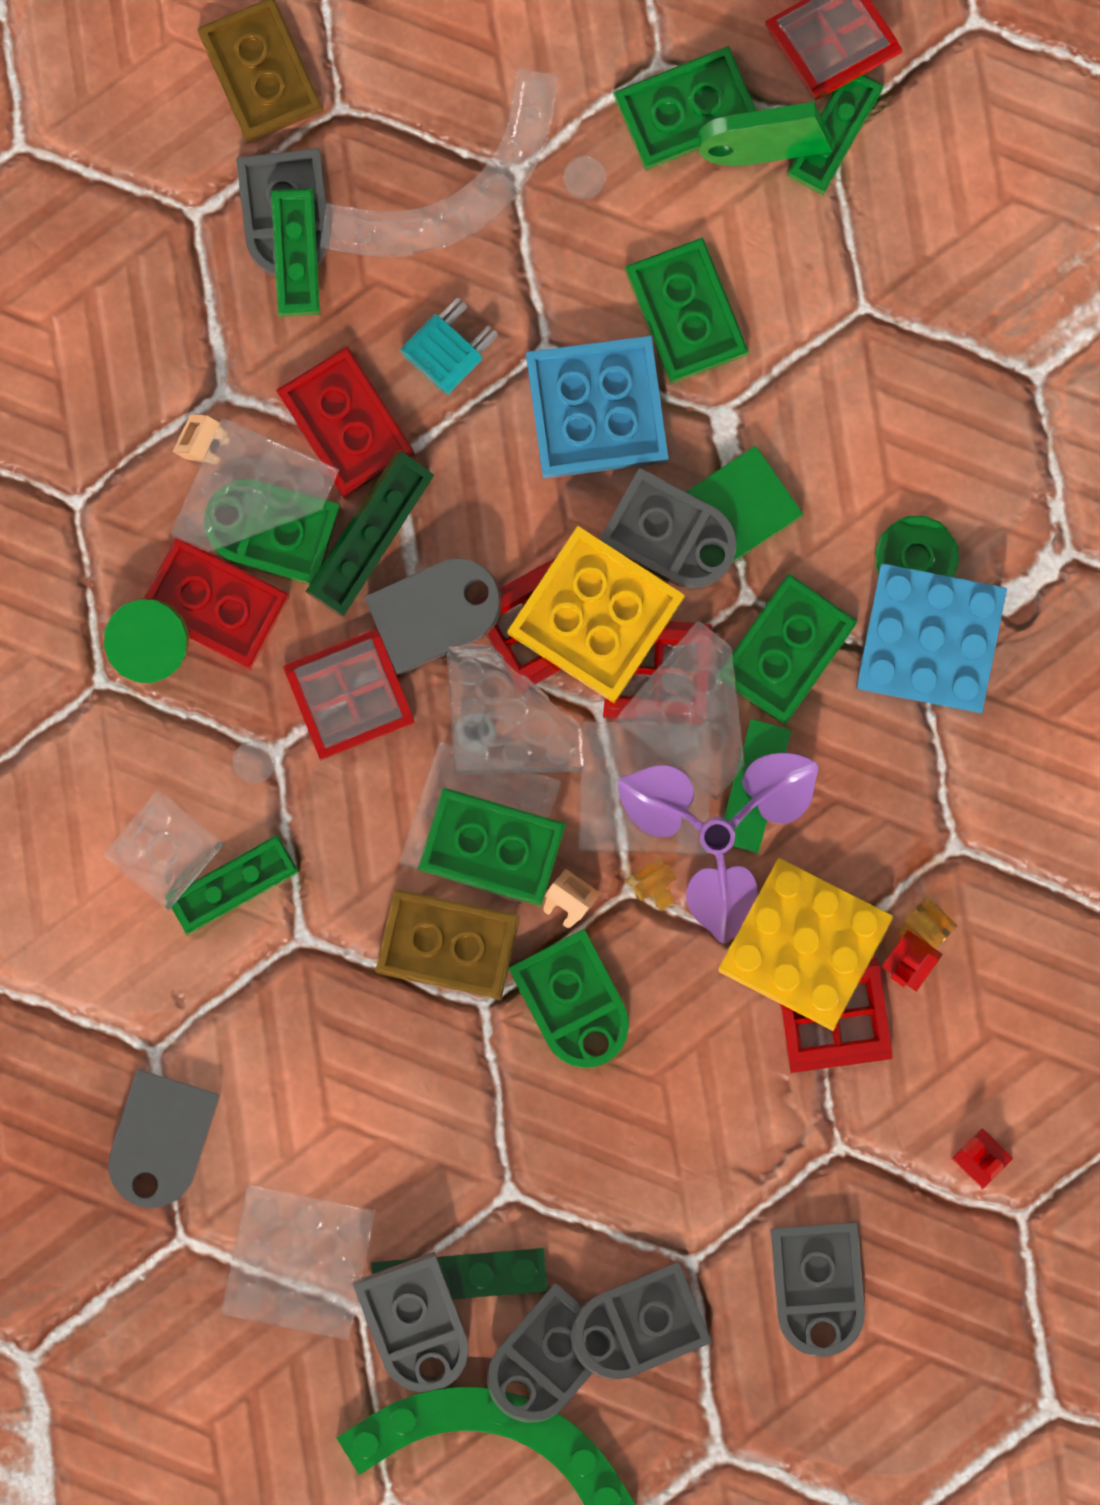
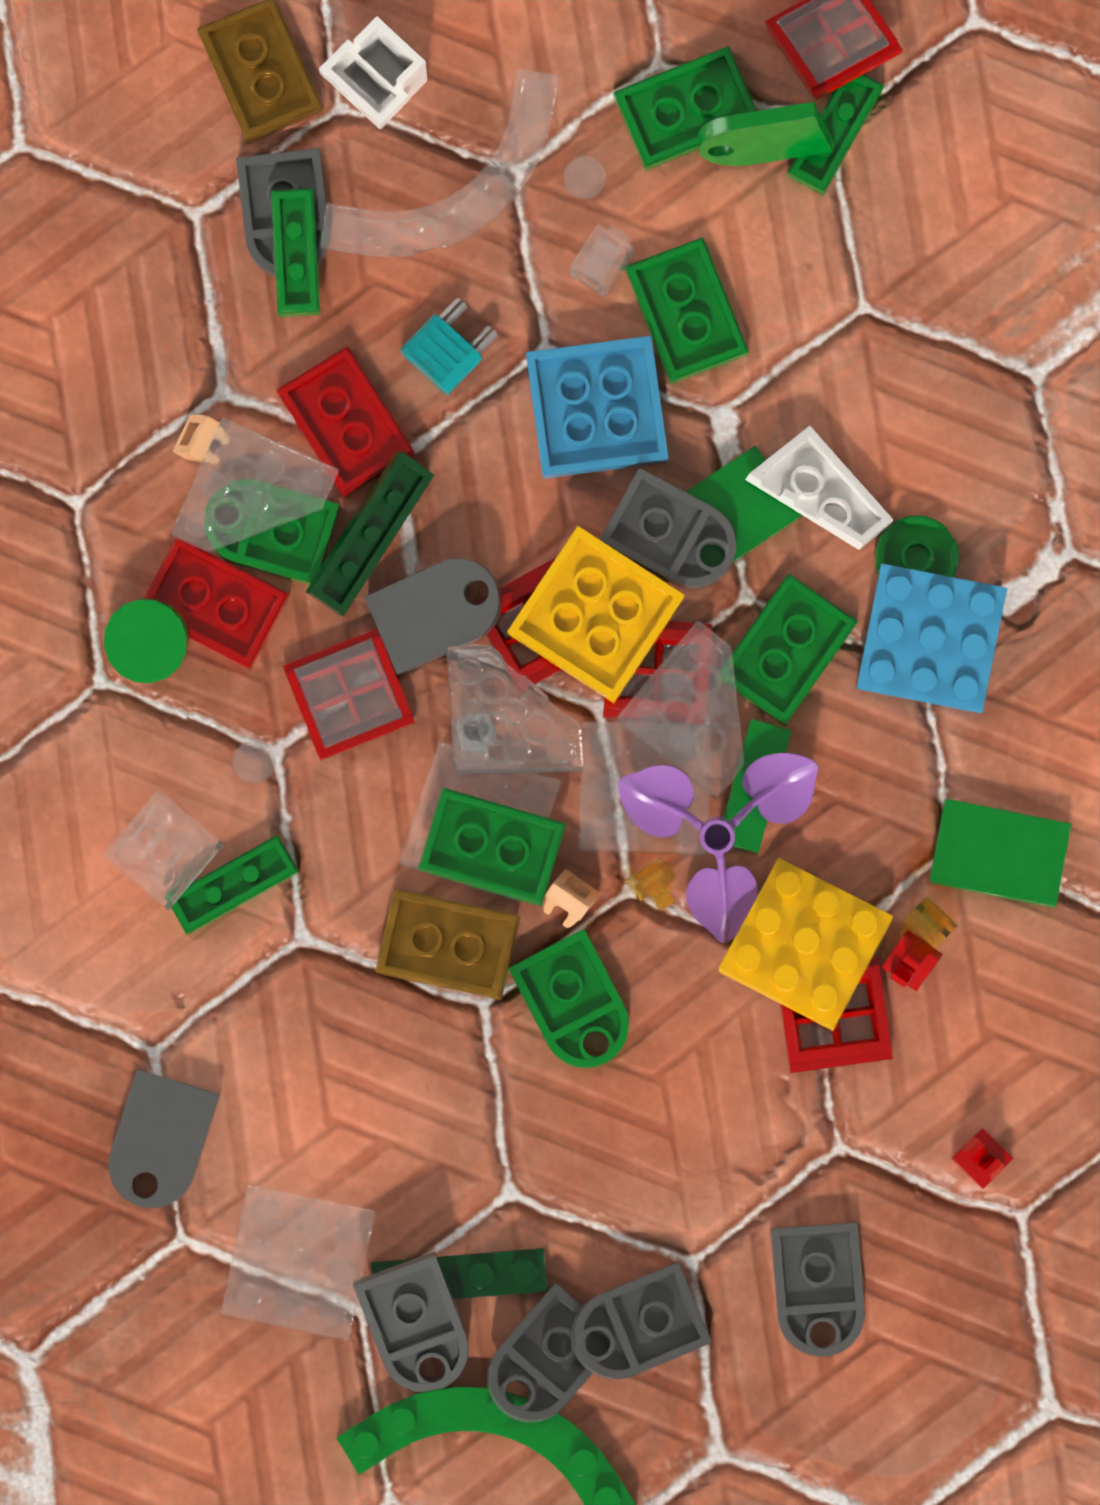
(376, 72): none -> white plate
(602, 259): none -> clear brick
(821, 488): none -> white wing
(1000, 853): none -> green tile

